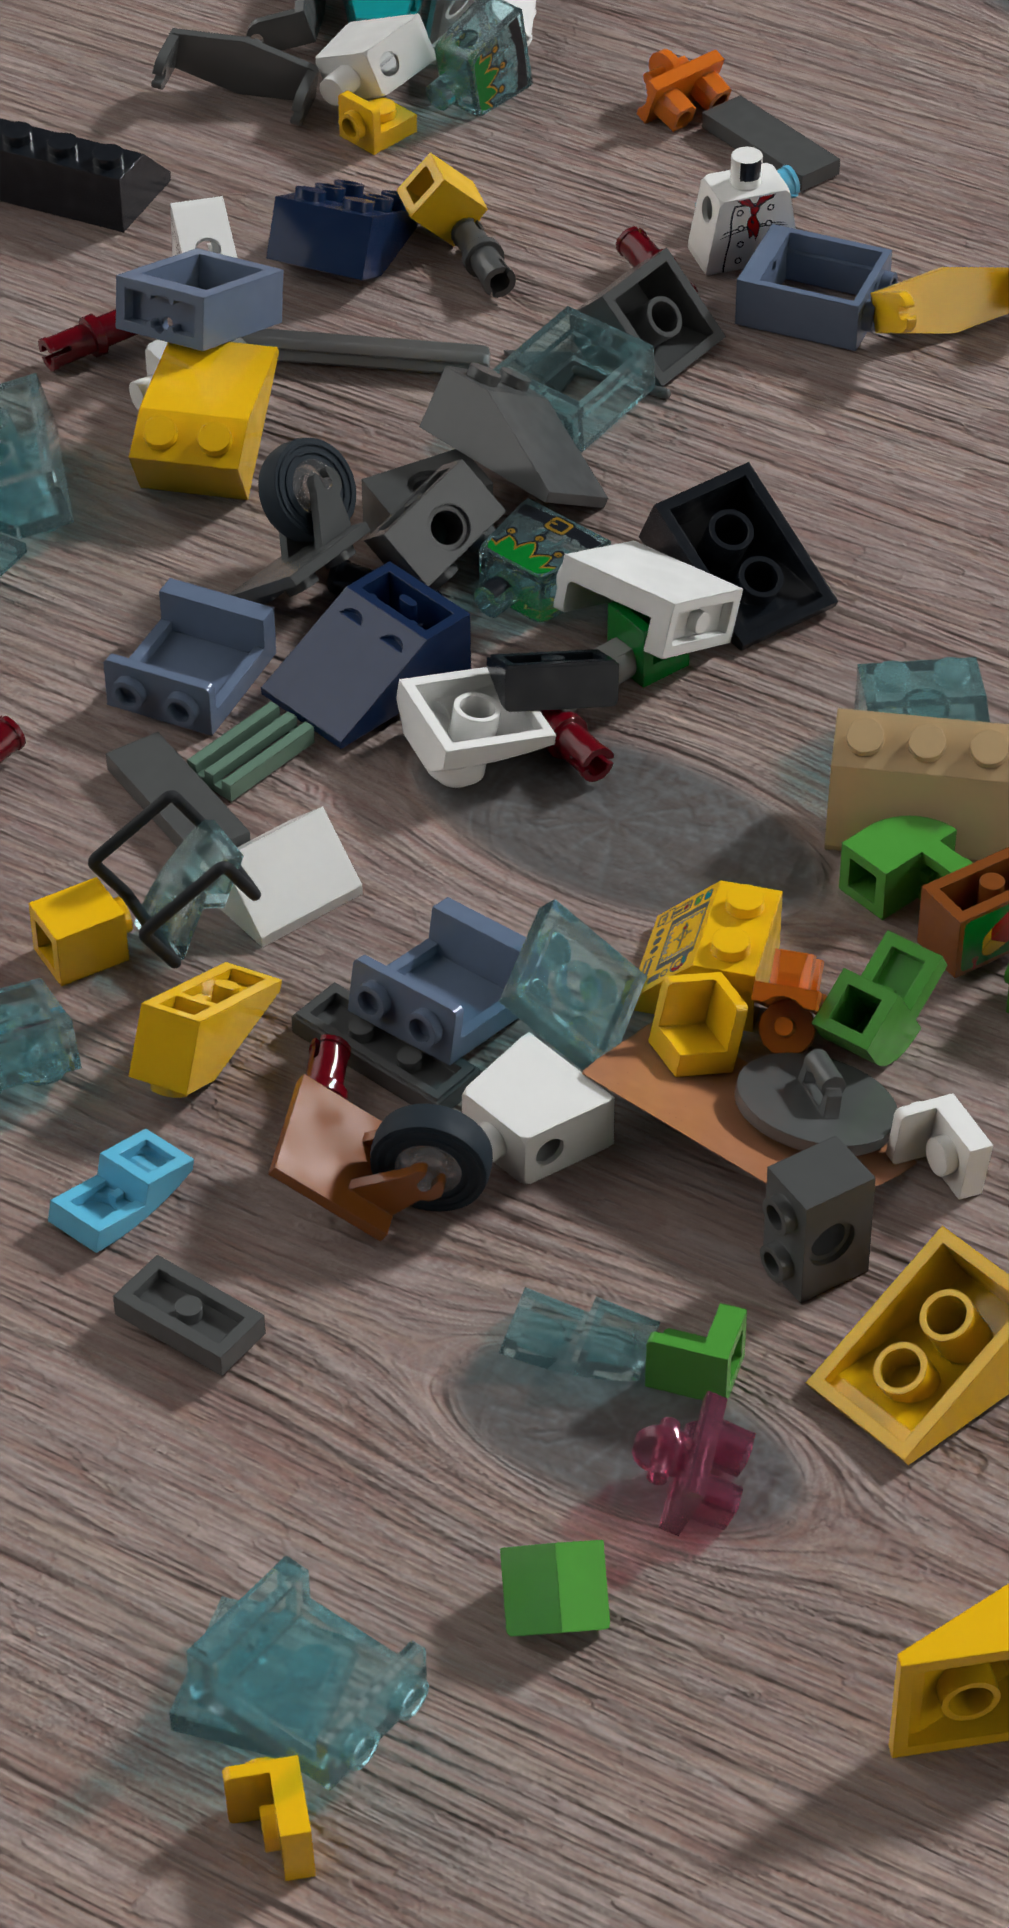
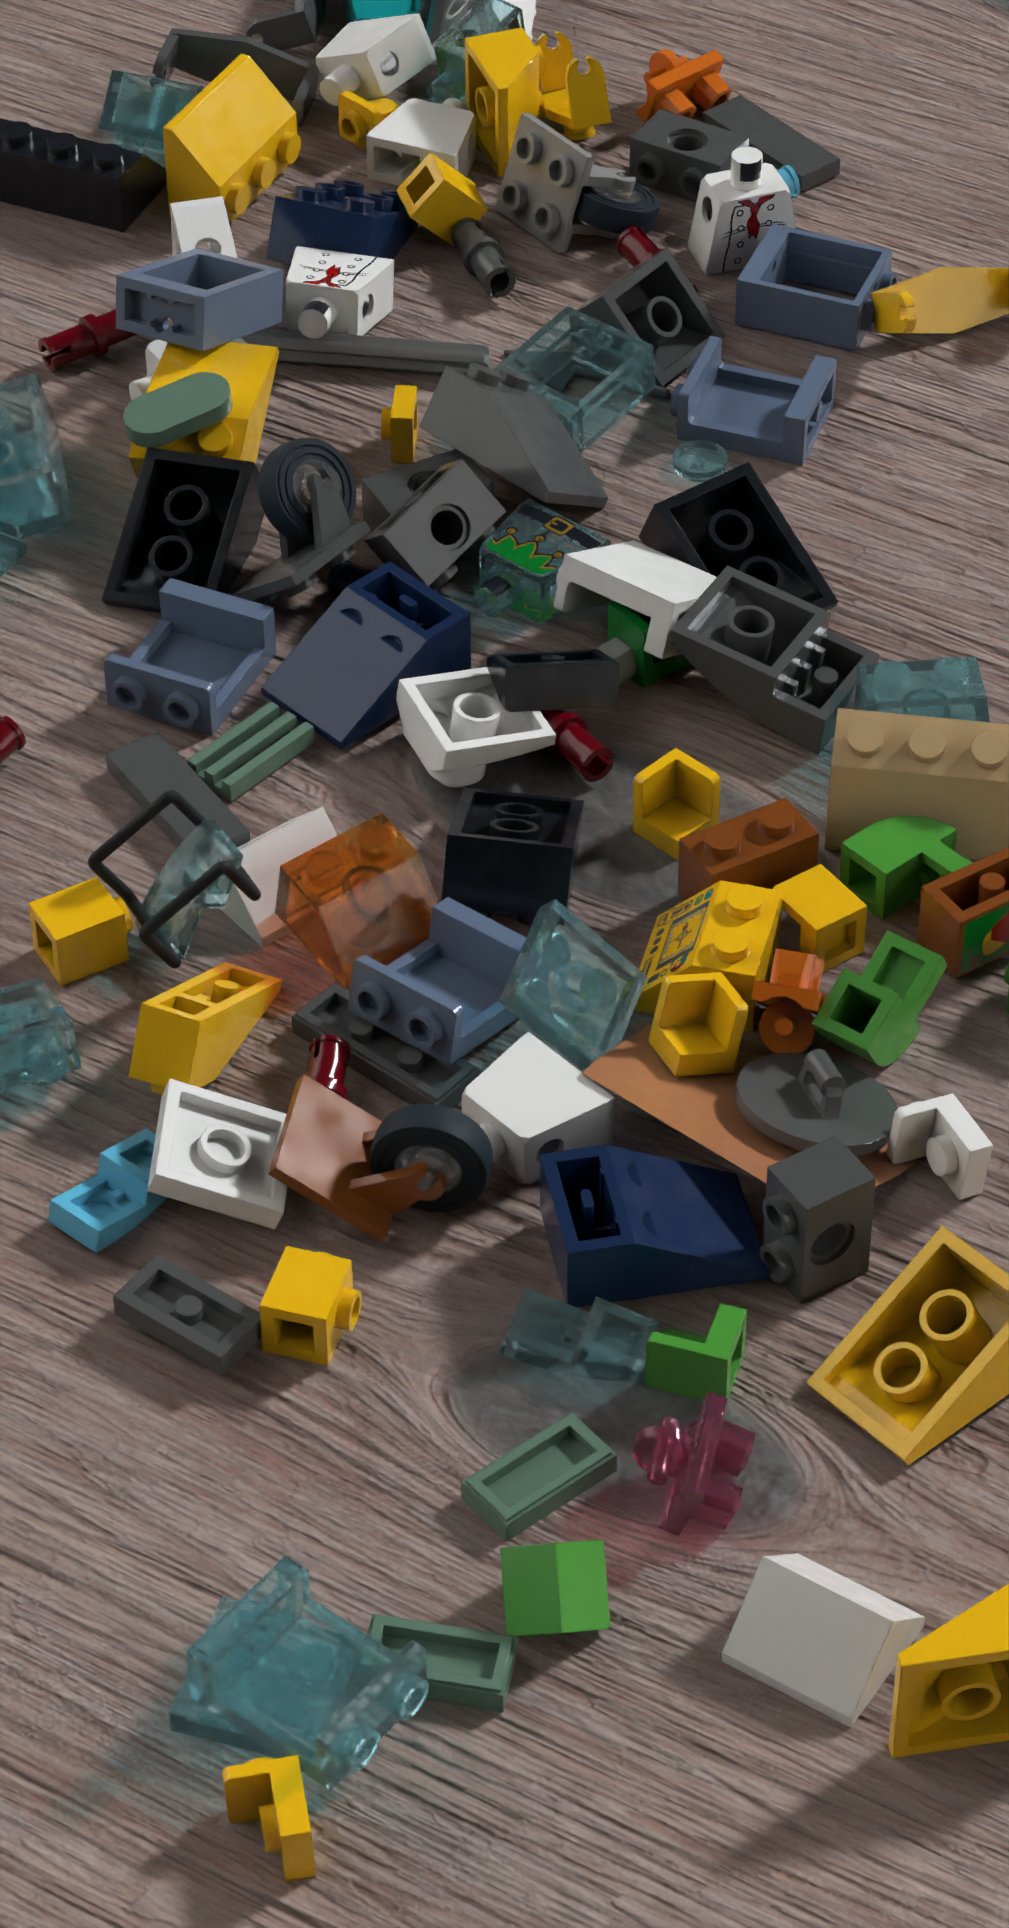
(140, 108): none -> clear light blue slope
(177, 409): none -> sand green tile
(187, 523): none -> black slope
(217, 1154): none -> white plate
(230, 139): none -> yellow slope
(308, 1305): none -> yellow brick
(337, 292): none -> white torso
(357, 898): none -> clear orange slope
(401, 424): none -> yellow plate
(416, 130): none -> white torso
(461, 1662): none -> sand green tile
(501, 85): none -> yellow slope
(511, 852): none -> black slope
(538, 1476): none -> sand green tile
(560, 193): none -> light grey plate
(569, 96): none -> yellow piece
(643, 1225): none -> dark blue slope
(674, 800): none -> yellow panel
(678, 152): none -> dark grey brick
(699, 460): none -> clear light blue piece
(748, 849): none -> dark orange brick
(753, 408): none -> sand blue panel
(772, 656): none -> dark grey slope
(818, 1636): none -> white slope
(828, 915): none -> yellow panel

